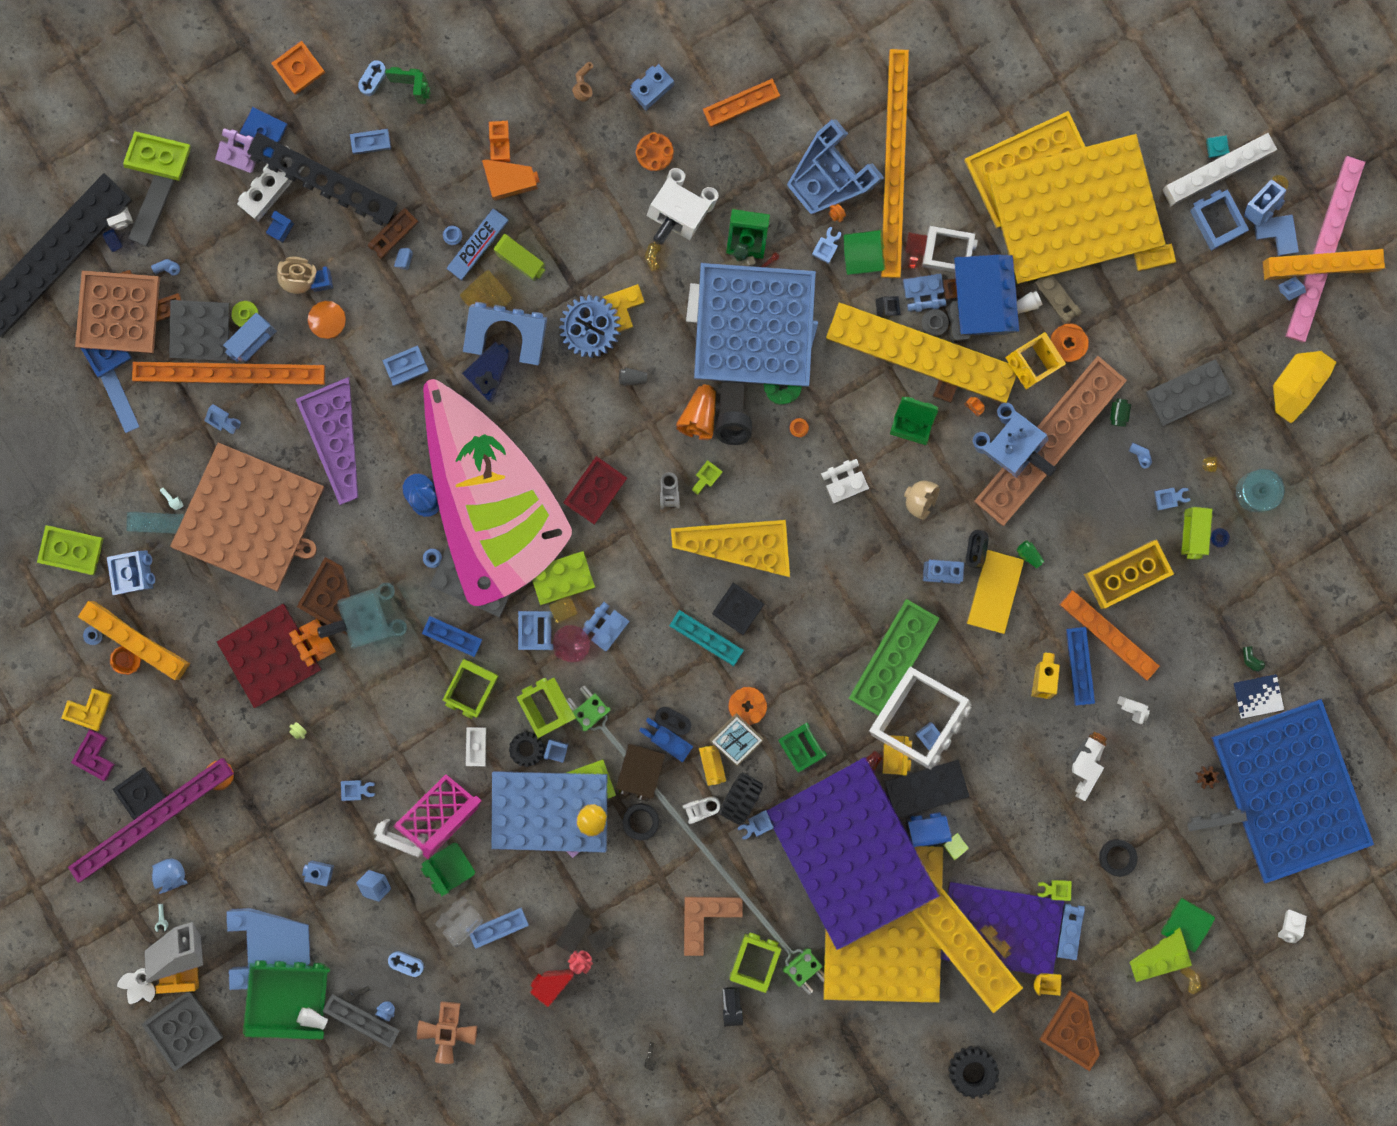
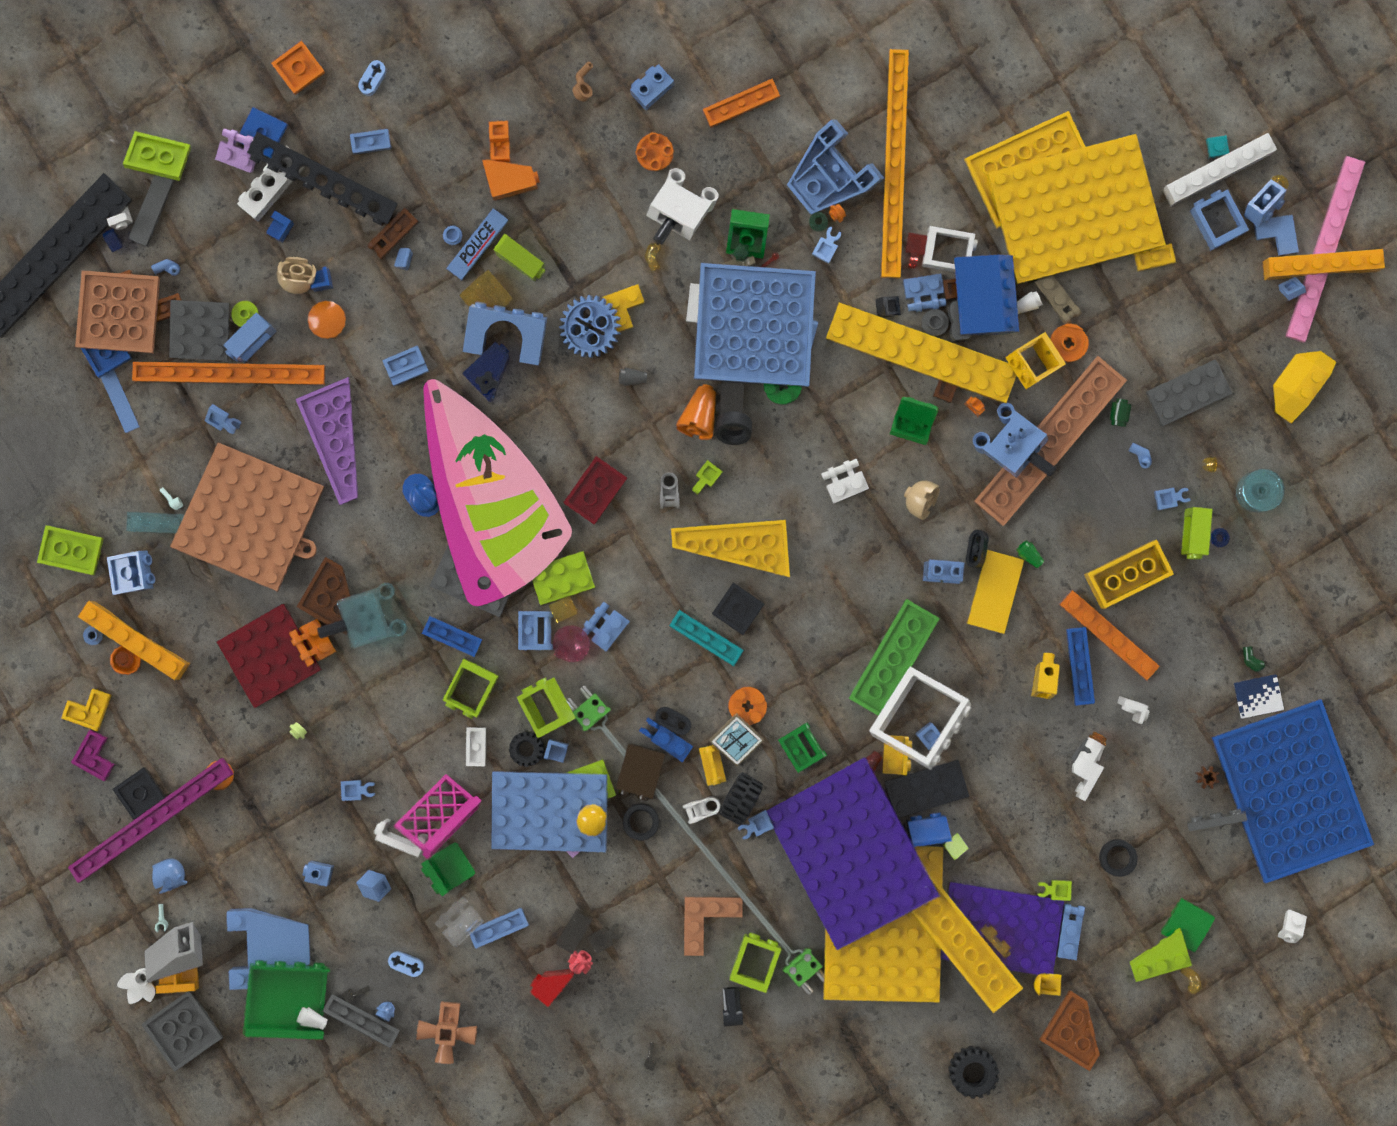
(413, 76): green bracket -> none
(427, 554): medium blue plate -> none
(799, 427): orange plate -> none
(820, 227): none -> clear green plate
(864, 252): green slope -> none

